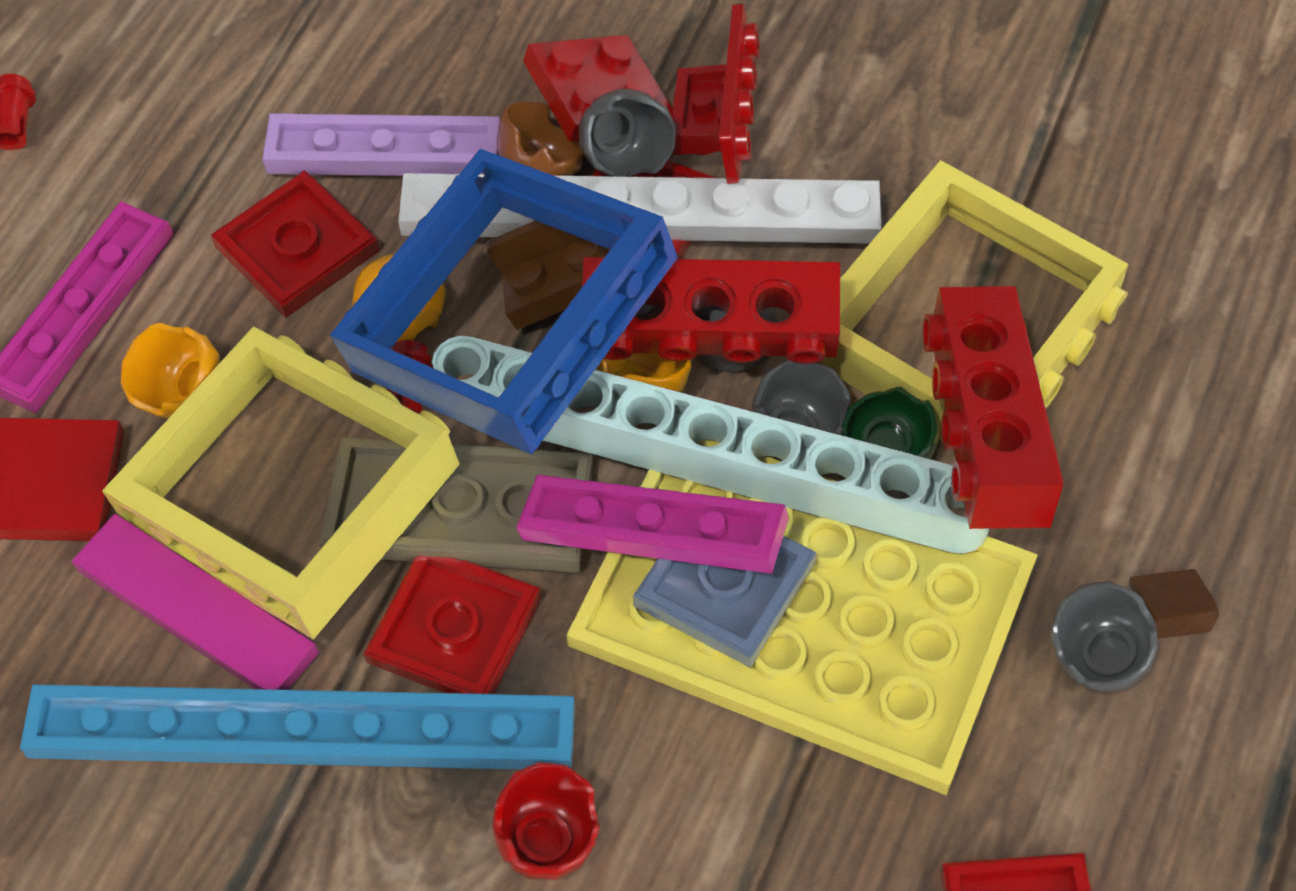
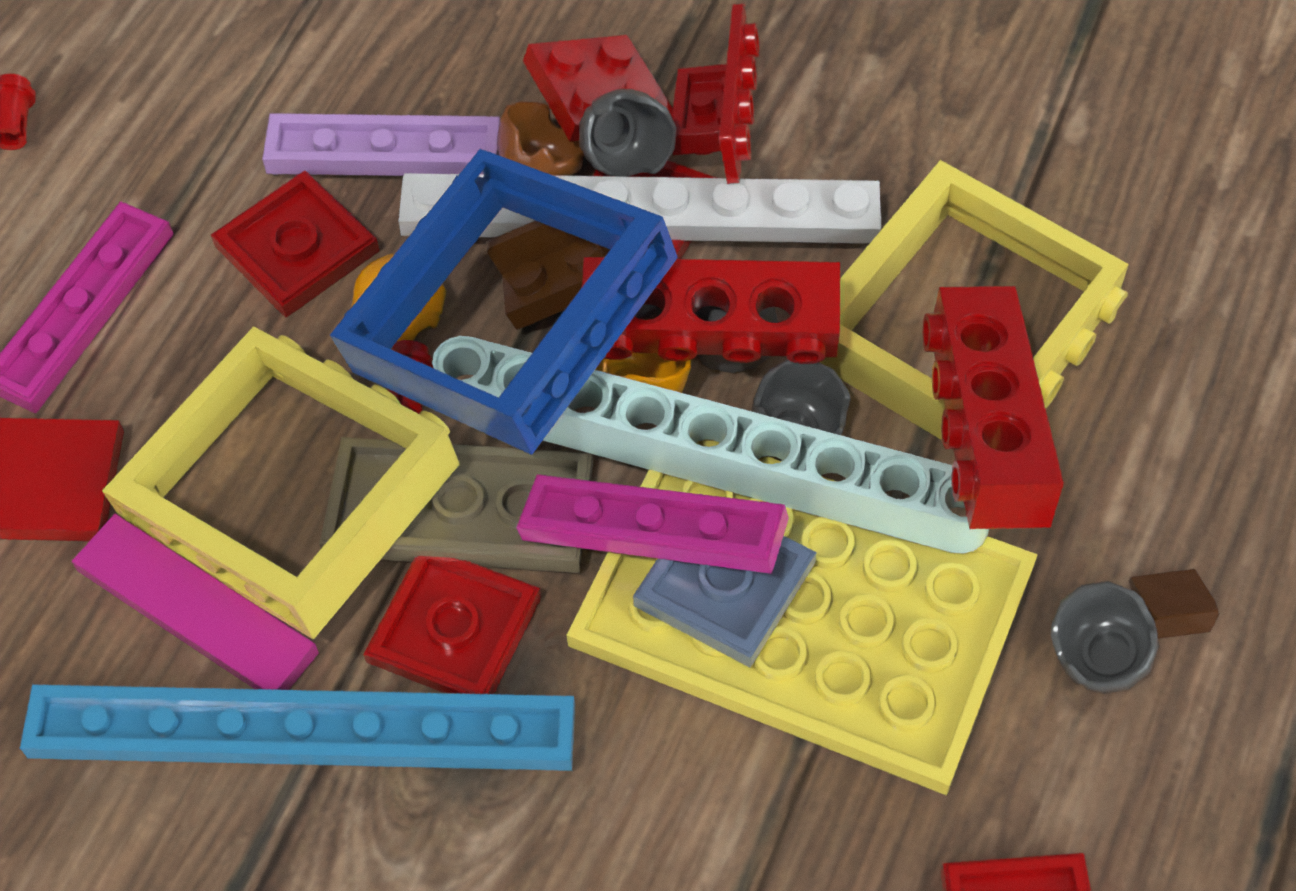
(166, 367): light orange hair -> none
(545, 821): red hair -> none
(894, 421): dark green hair -> none

